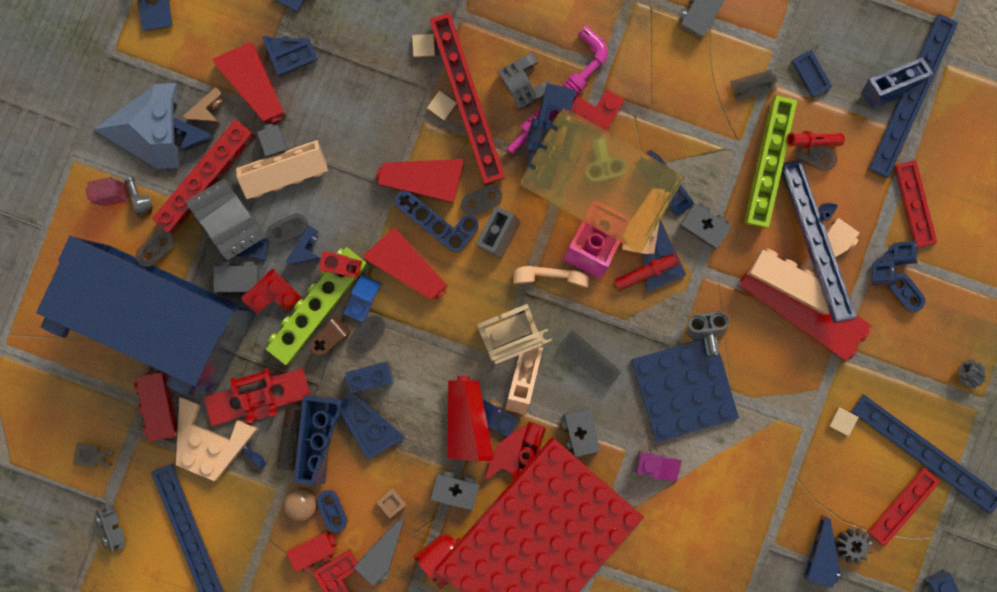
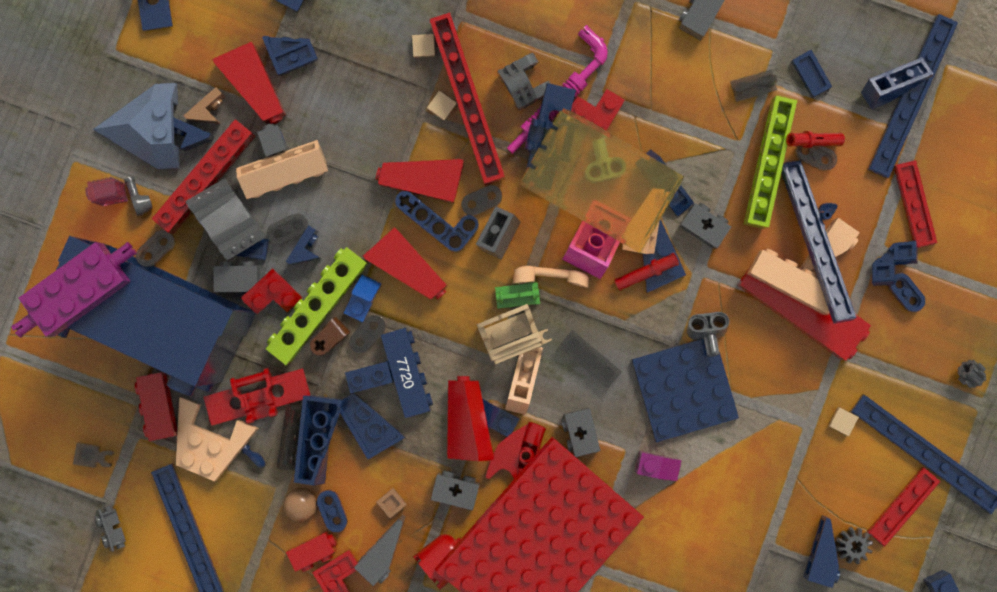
(74, 289): none -> magenta brick
(340, 264): red leg -> none
(406, 373): none -> dark blue brick
(517, 295): none -> bright green hinge

